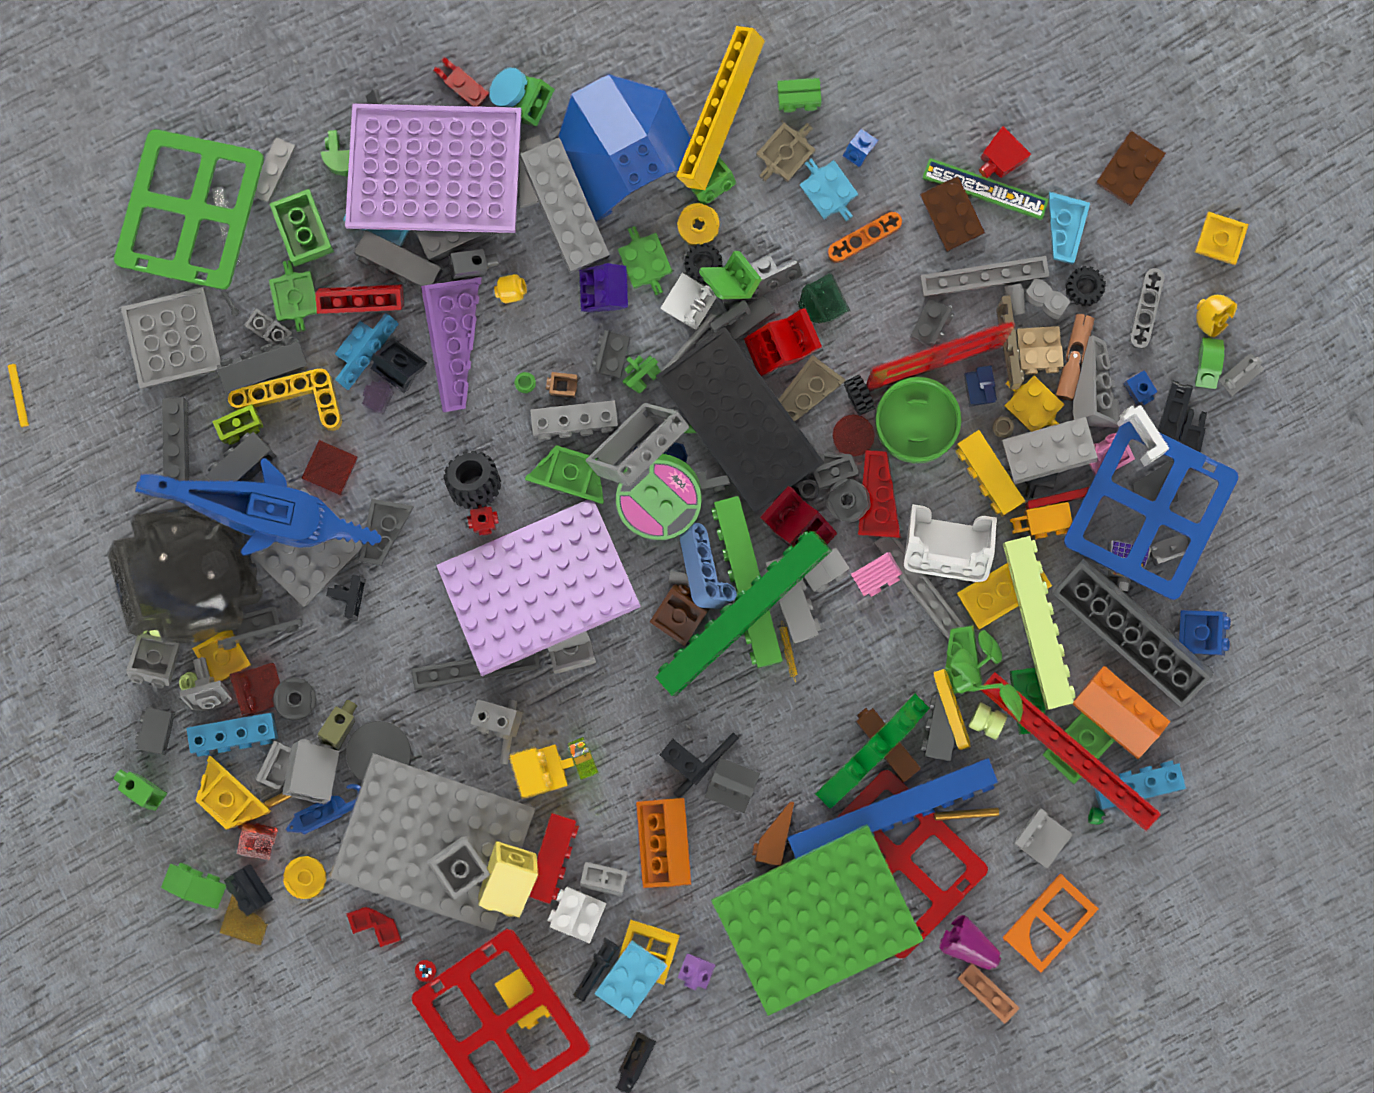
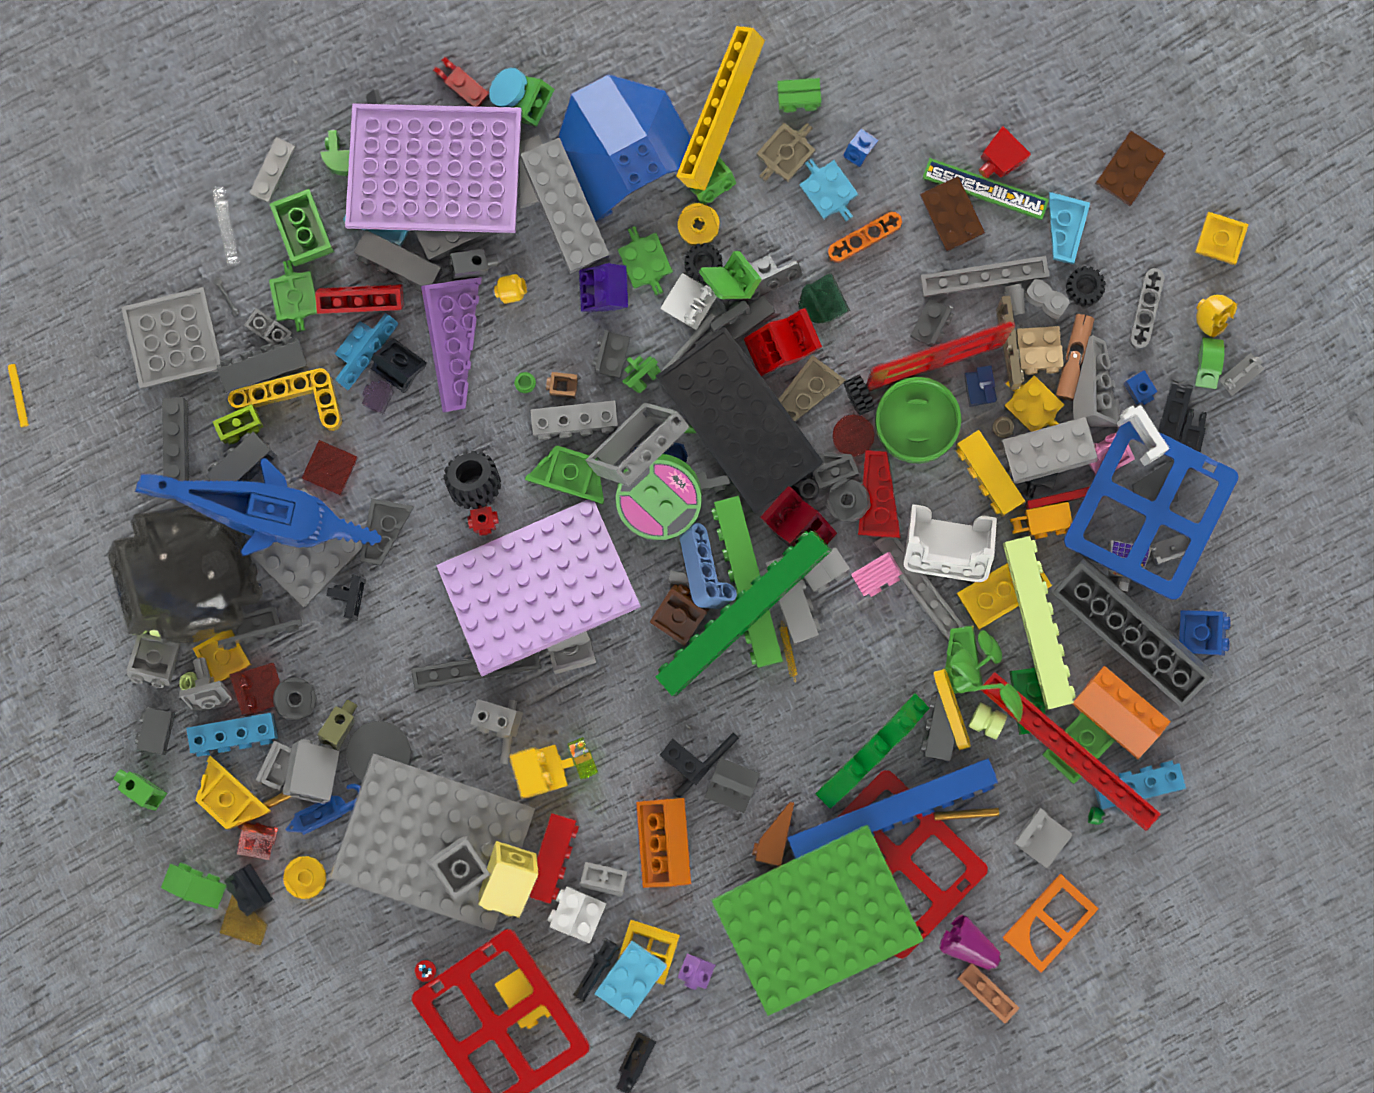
(194, 209): bright green window -> none
(384, 926): red tile -> none
(898, 757): reddish brown brick -> none

